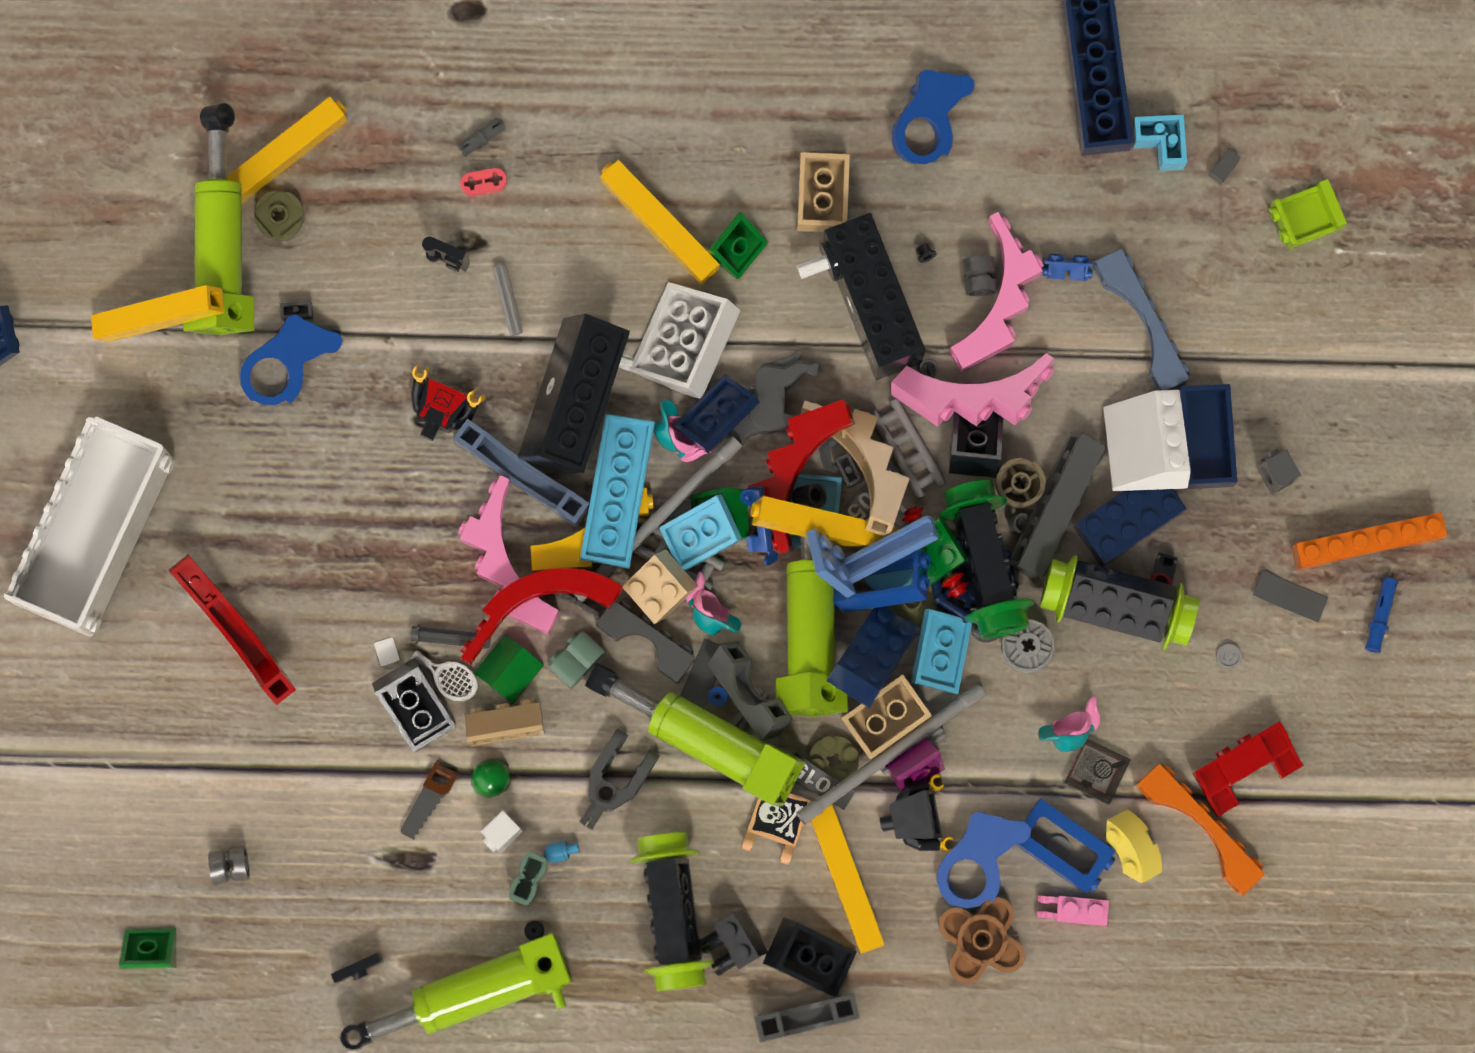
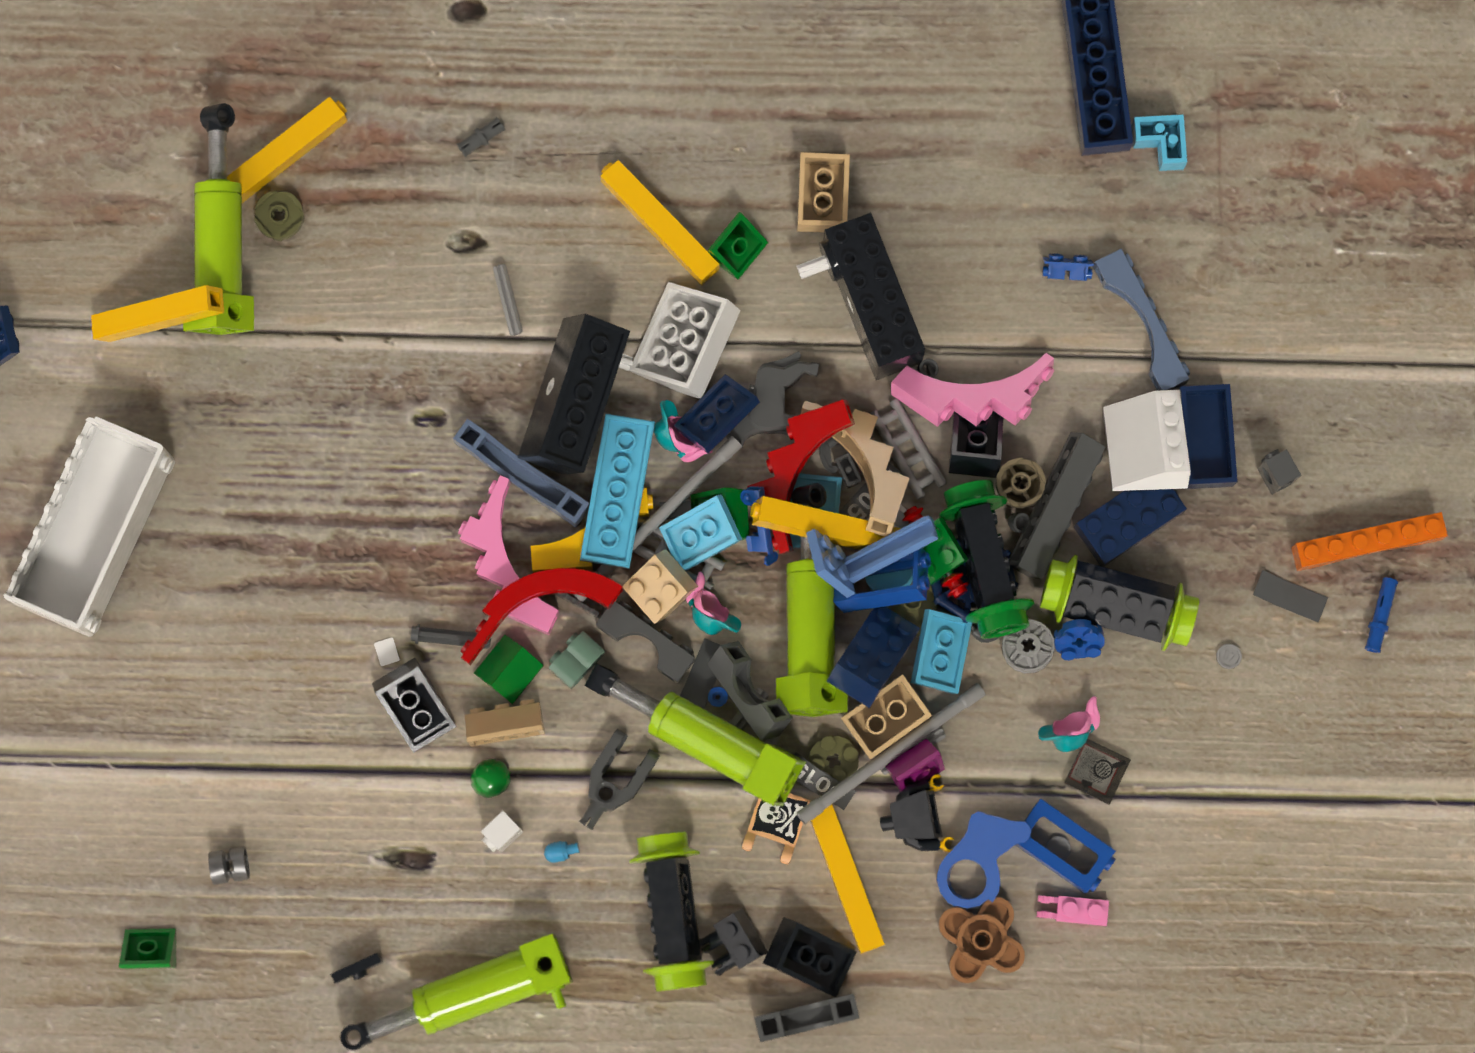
(234, 628): red arch -> none
(292, 346): blue animal -> none
(302, 309): dark grey piece -> none
(425, 662): white piece -> none
(428, 799): dark grey piece -> none
(440, 405): torso -> none
(452, 256): black plate -> none
(482, 176): coral beam -> none
(525, 886): sand green brick -> none
(539, 930): black piece -> none
(925, 253): black piece -> none
(932, 100): blue animal -> none
(979, 273): flat silver wheel -> none
(993, 334): bright pink arch -> none
(1090, 644): none -> blue plate
(1133, 845): light yellow brick -> none
(1164, 568): black leg -> none
(1224, 166): dark grey piece -> none
(1233, 765): red bracket -> none
(1236, 865): orange arch -> none
(1307, 215): lime panel -> none

